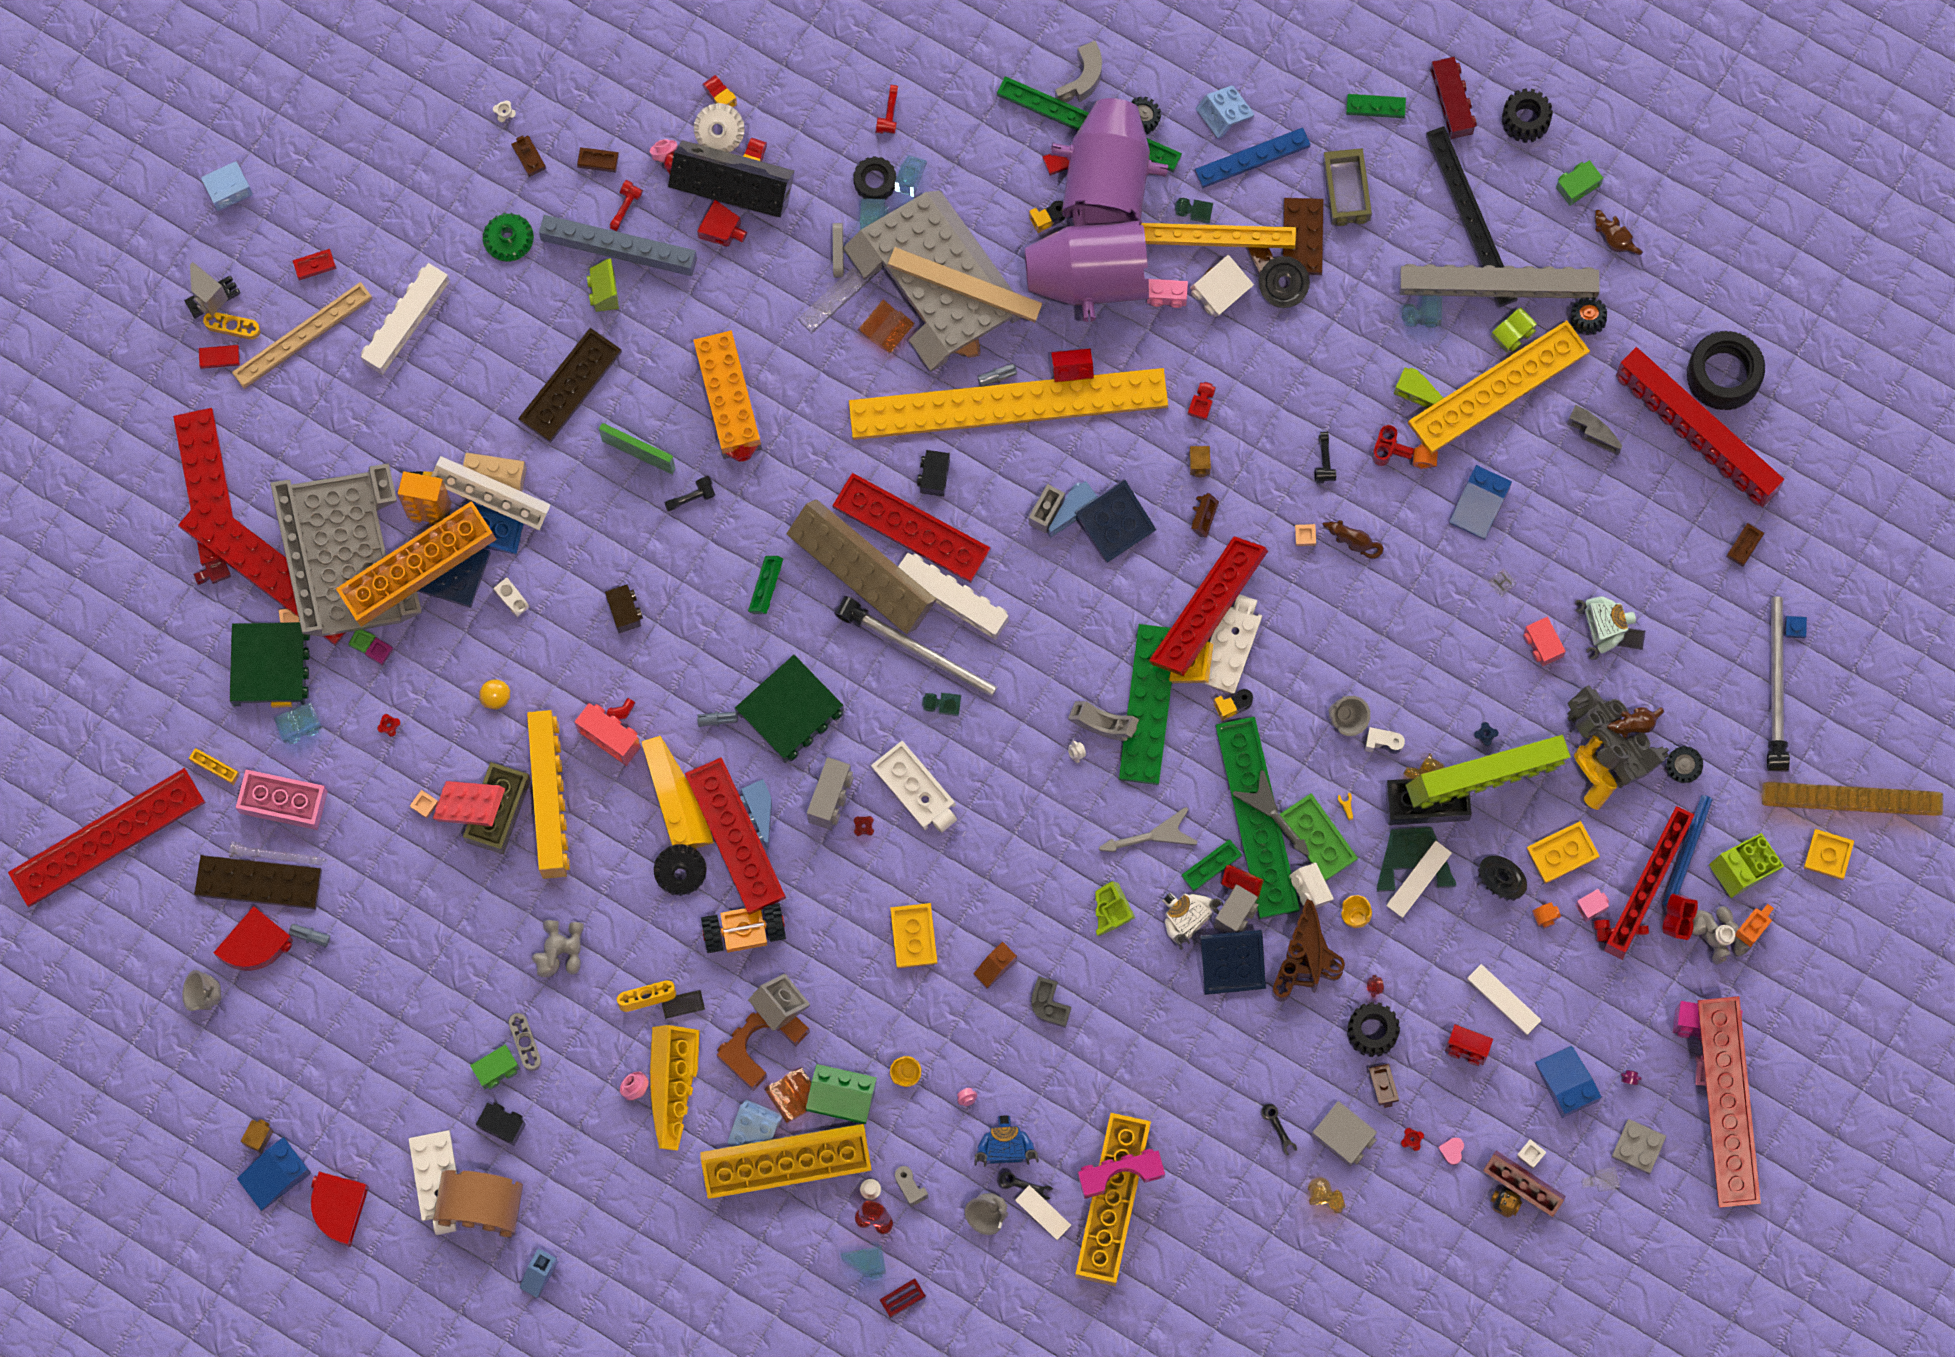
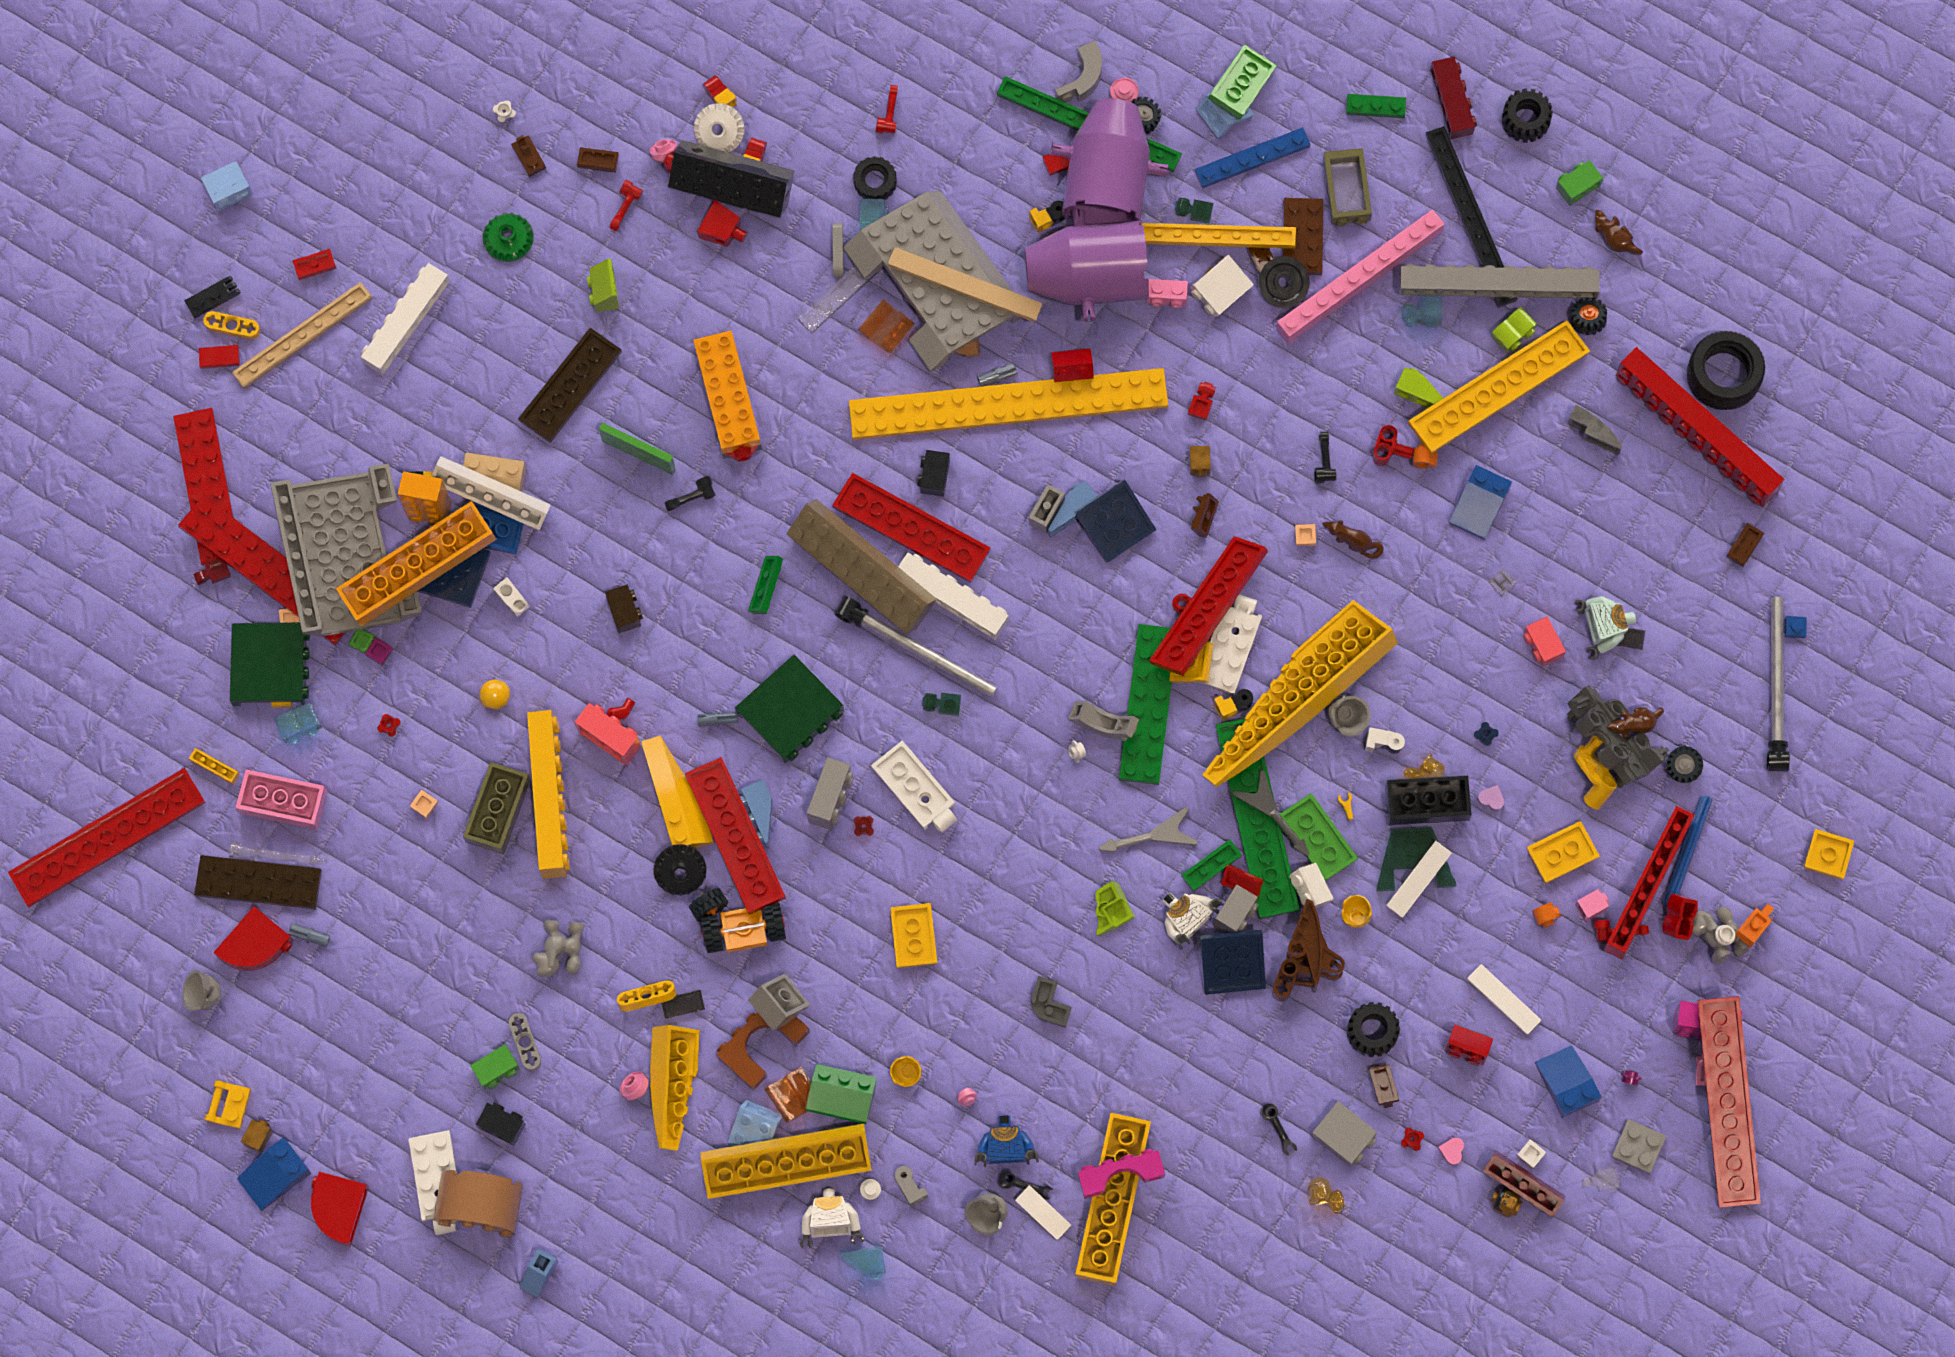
(206, 291): light grey slope -> none
(234, 1106): none -> yellow plate
(469, 803): coral plate -> none
(618, 245): sand blue brick -> none
(708, 904): none -> black wheel
(830, 1218): none -> white torso
(874, 1214): clear red piece -> none
(887, 1307): dark red tile -> none
(910, 175): clear light blue slope -> none
(995, 965): dark orange slope -> none
(1124, 89): none -> bright pink plate
(1178, 598): none -> red plate
(1242, 81): none -> plate
(1307, 684): none -> yellow wedge
(1360, 276): none -> bright pink brick
(1375, 985): clear red plate -> none
(1488, 771): lime brick -> none
(1491, 797): none -> lavender tile
(1502, 877): black gear -> none
(1746, 865): lime slope -> none
(1852, 798): clear yellow beam -> none

